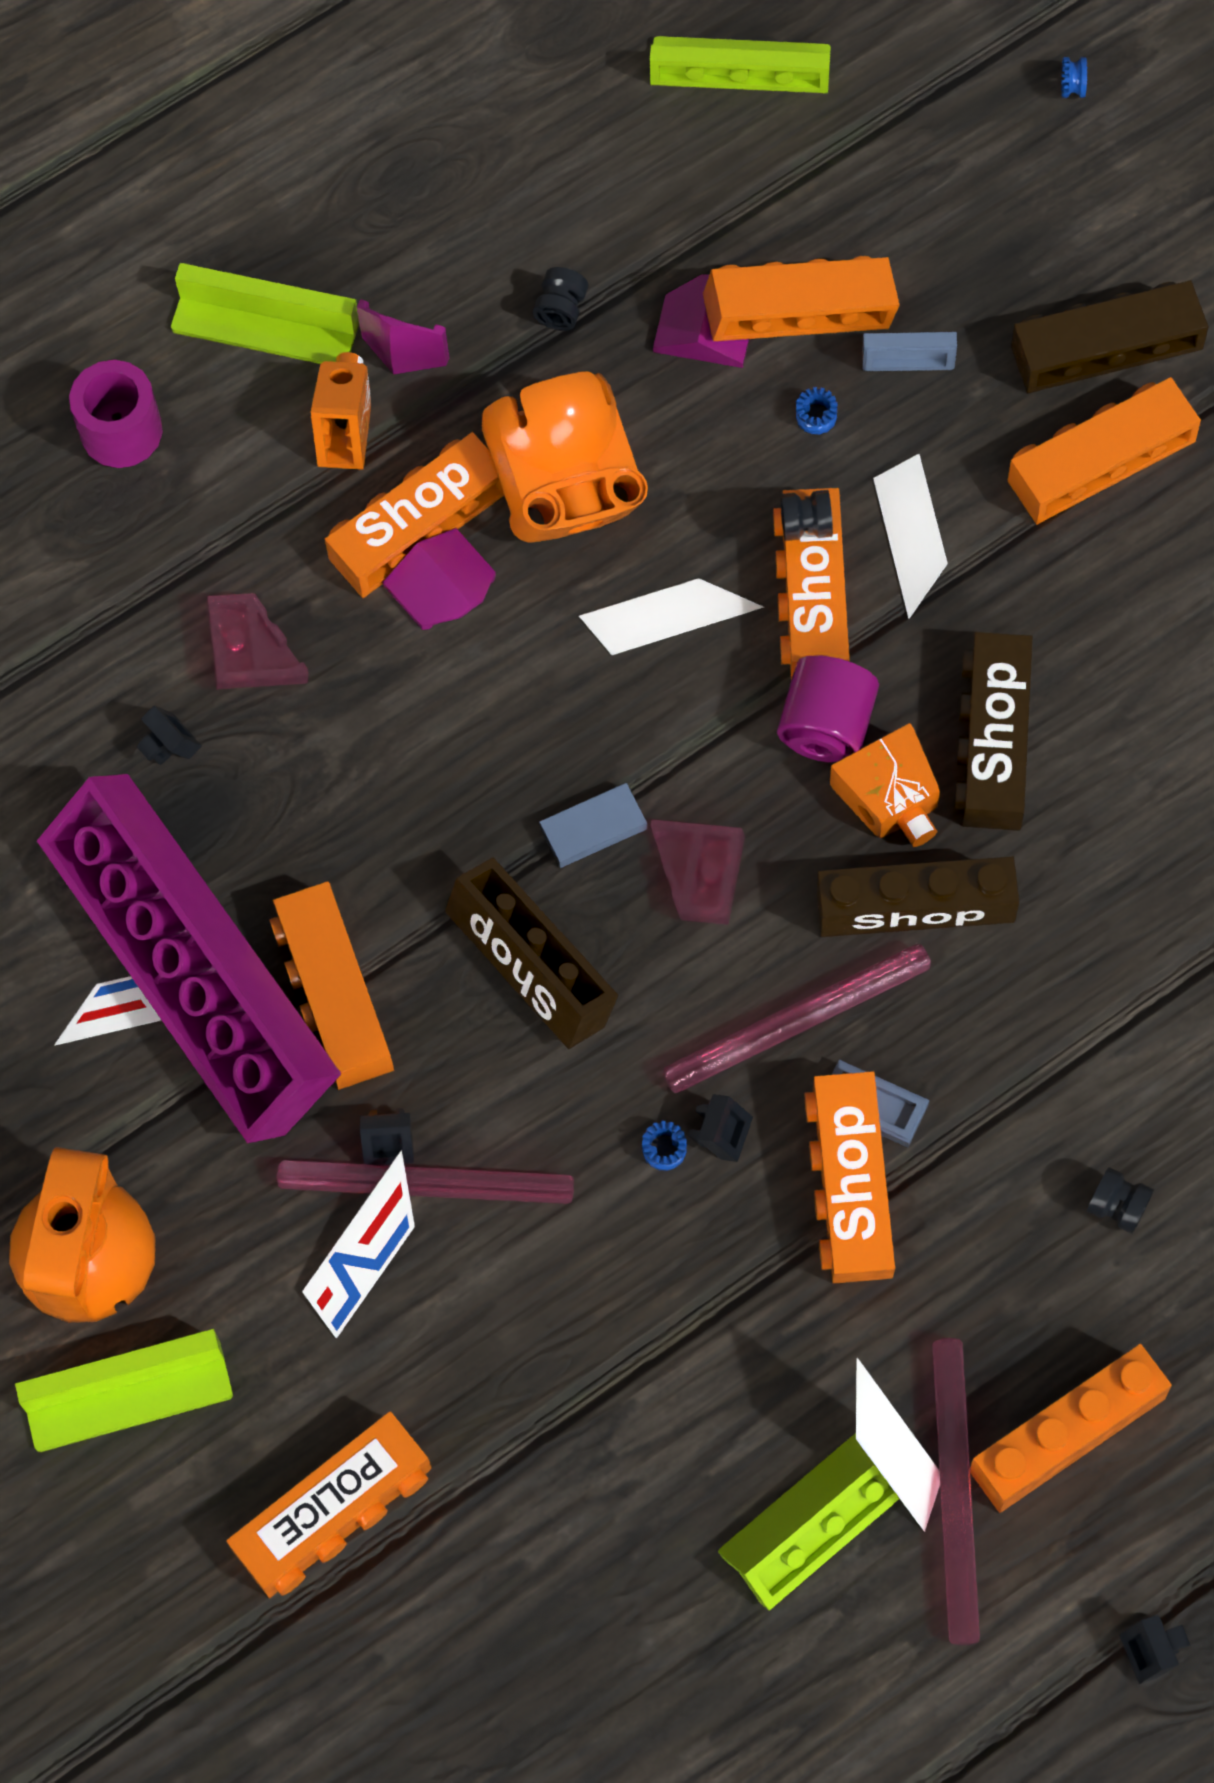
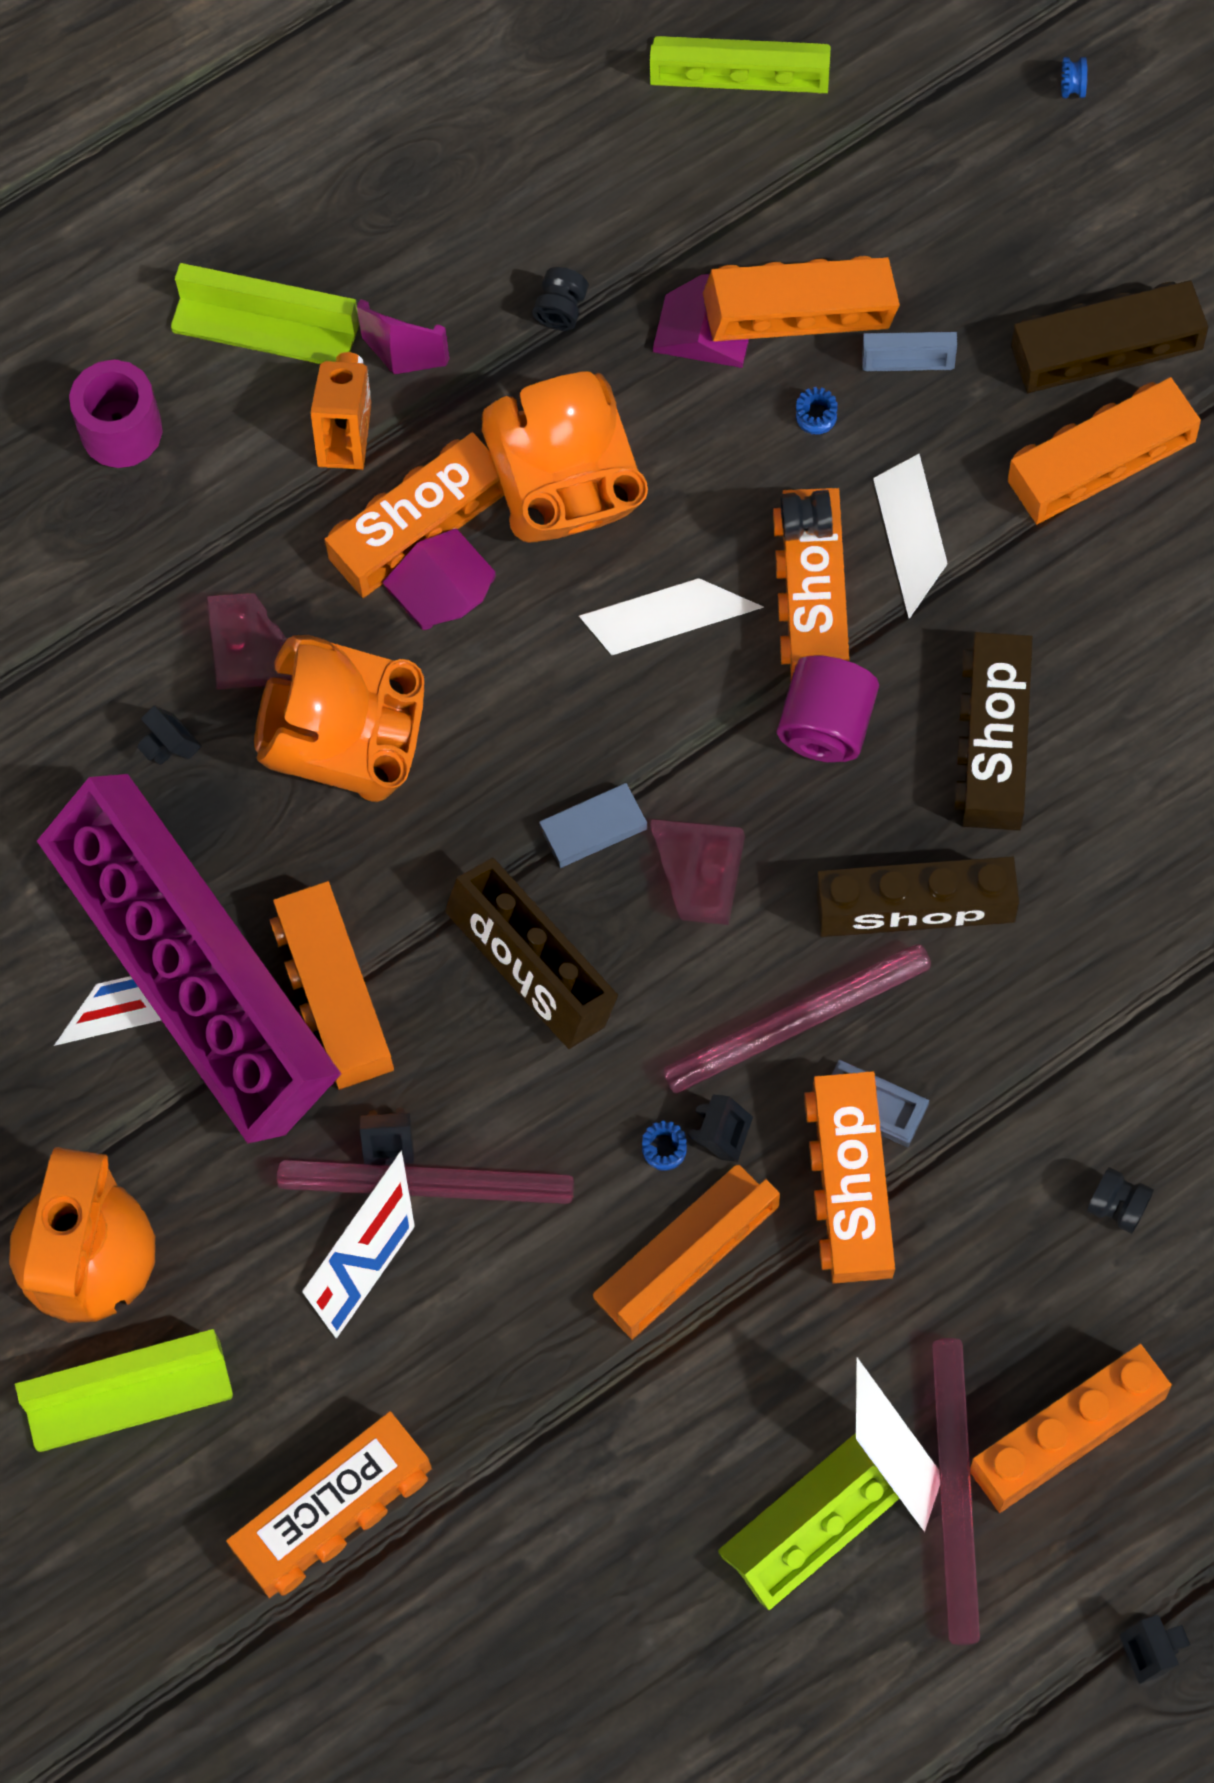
(340, 717): none -> orange piece
(686, 1250): none -> orange panel
(890, 786): orange torso -> none

